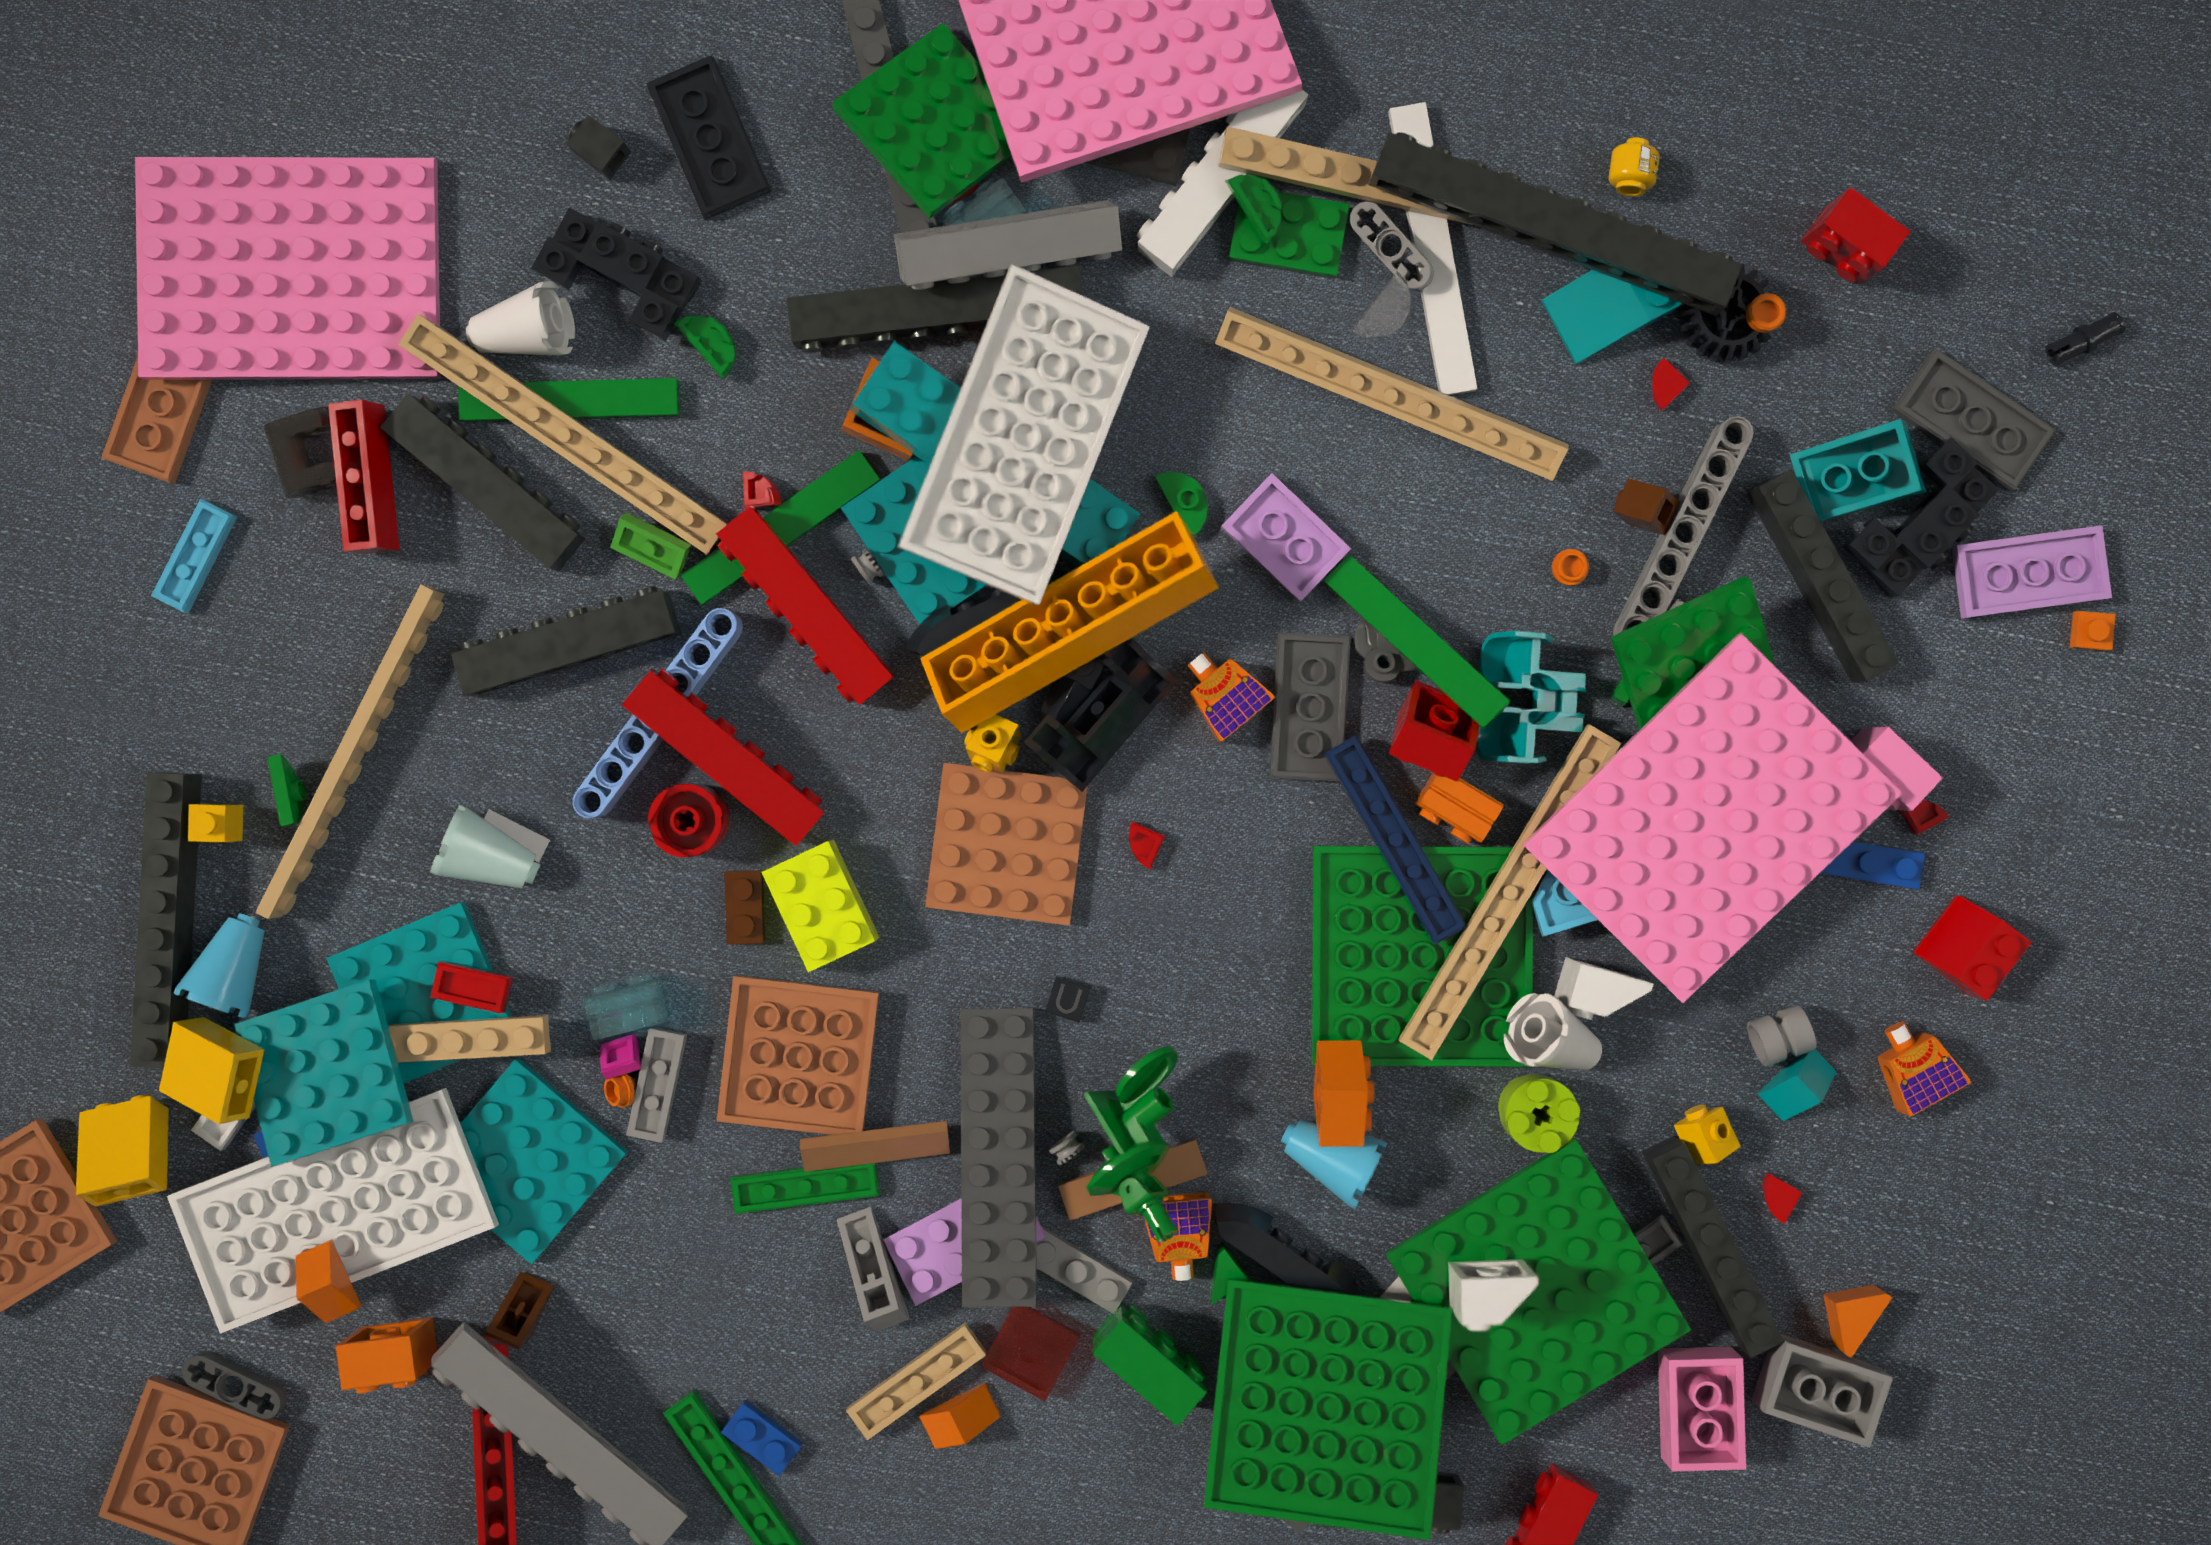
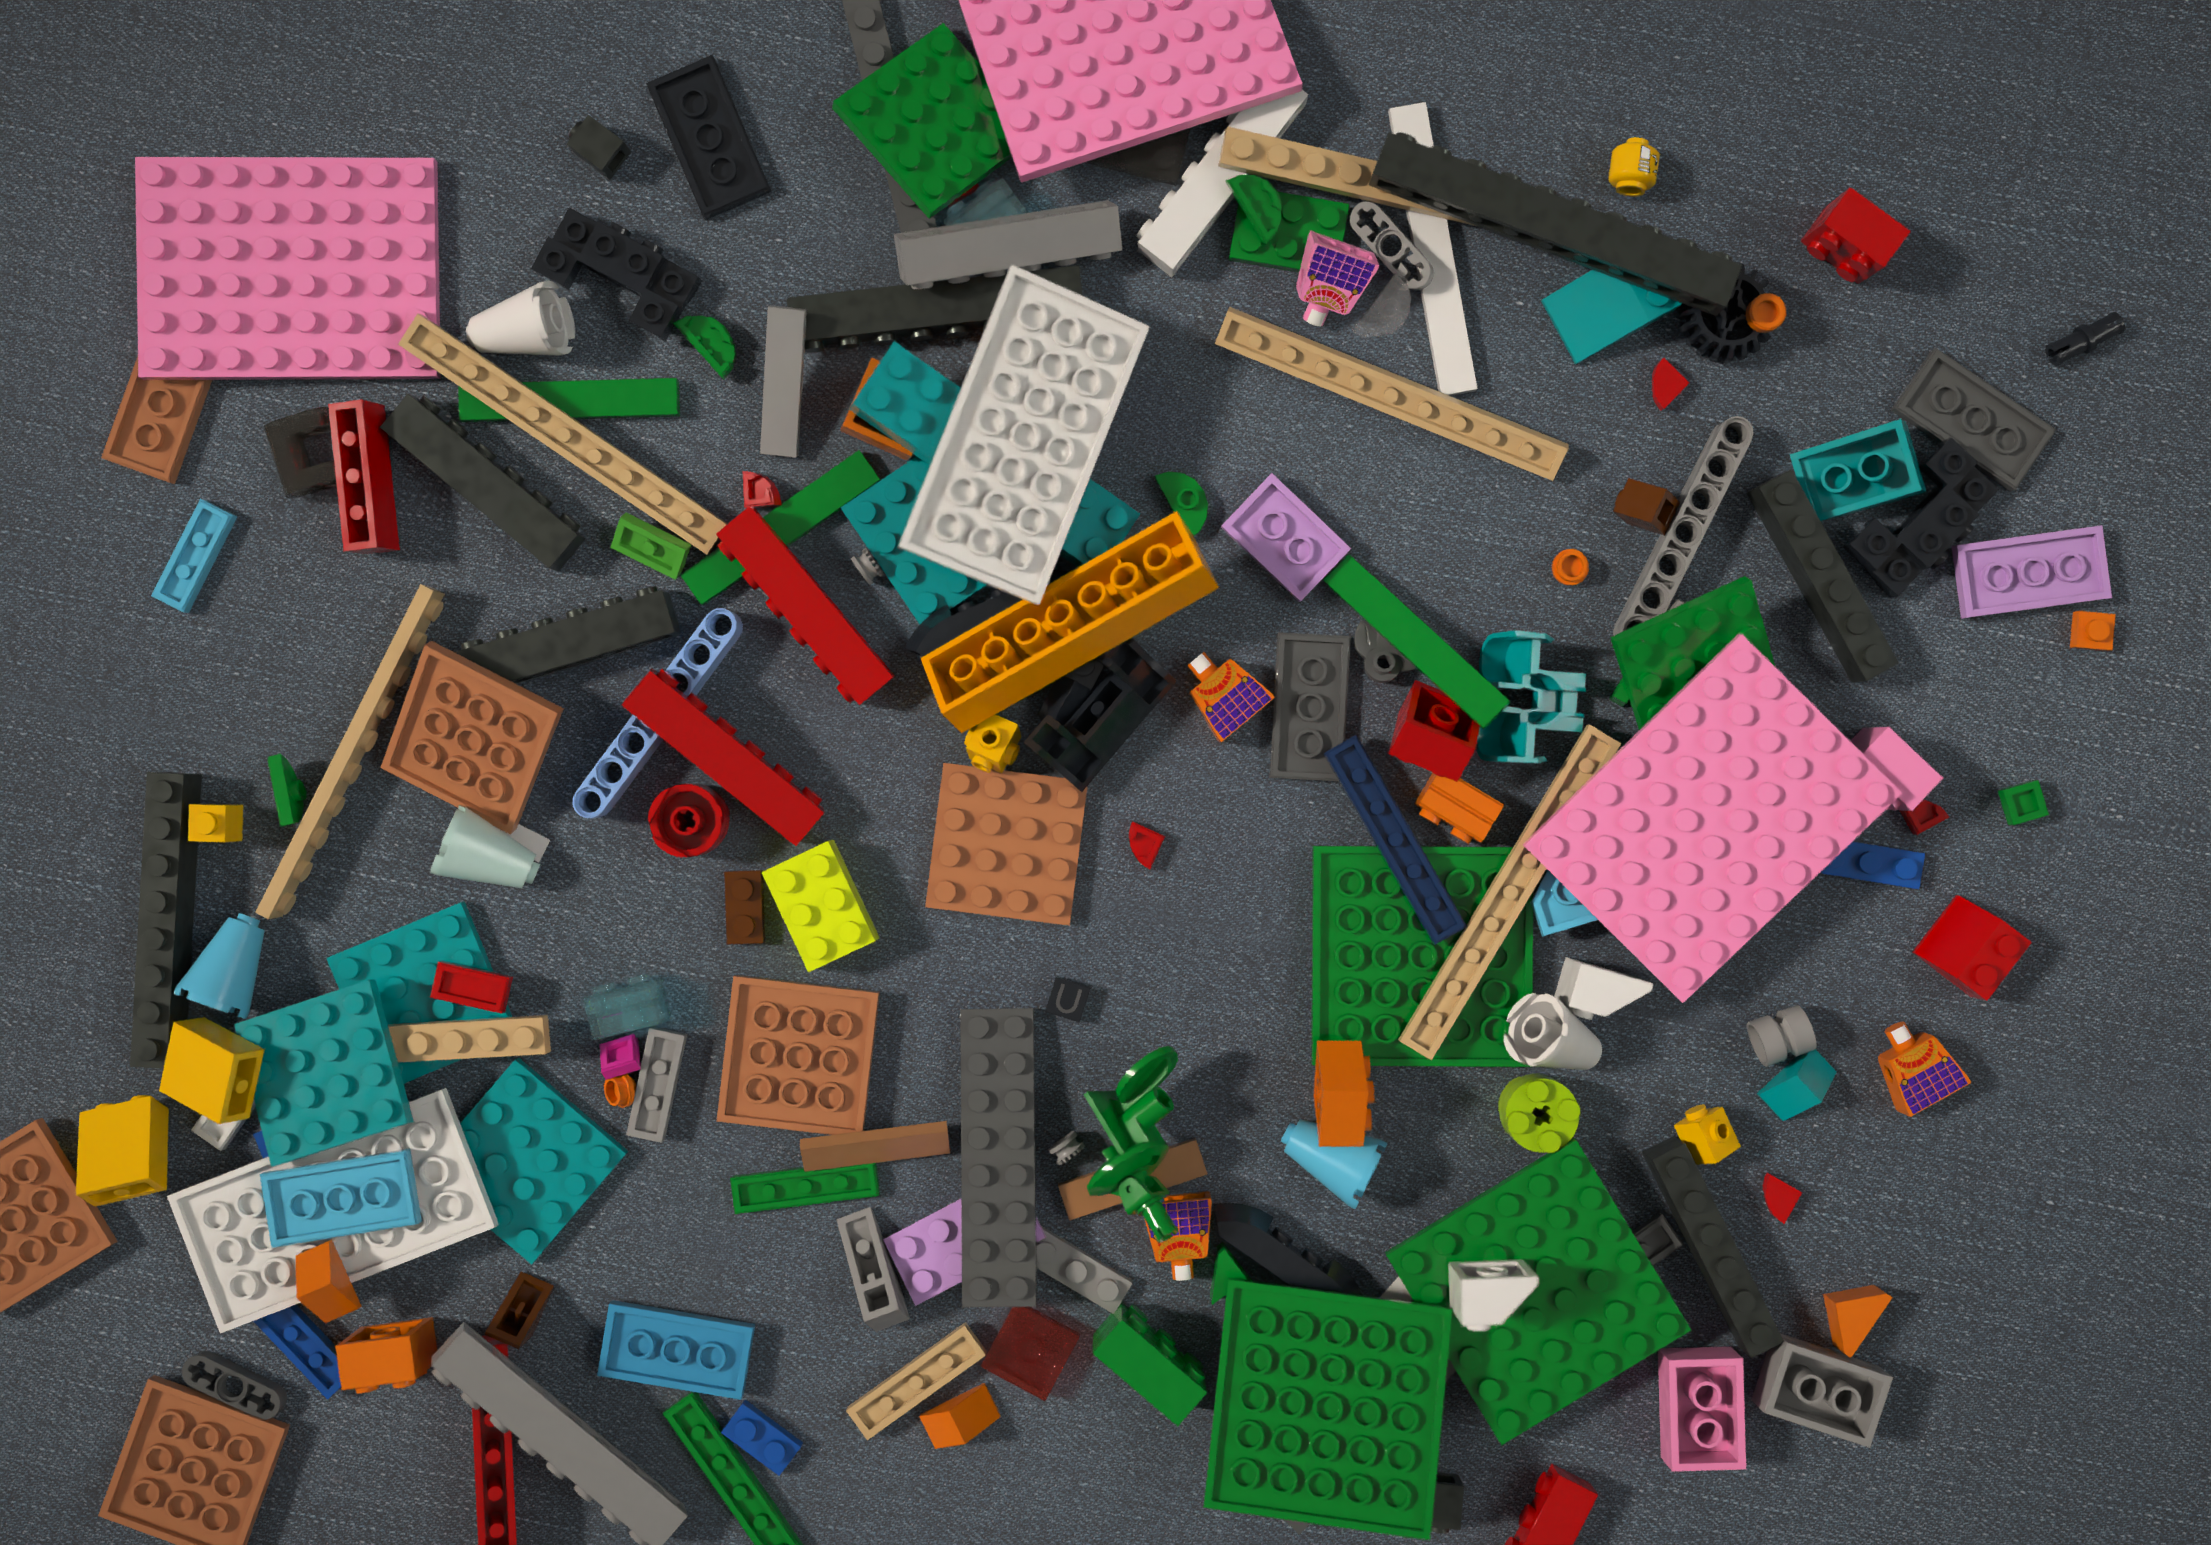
(304, 1346): none -> blue plate
(340, 1198): none -> medium azure tile
(471, 737): none -> nougat plate
(676, 1349): none -> dark azure plate
(783, 381): none -> light grey tile
(1332, 276): none -> torso
(2023, 802): none -> green plate

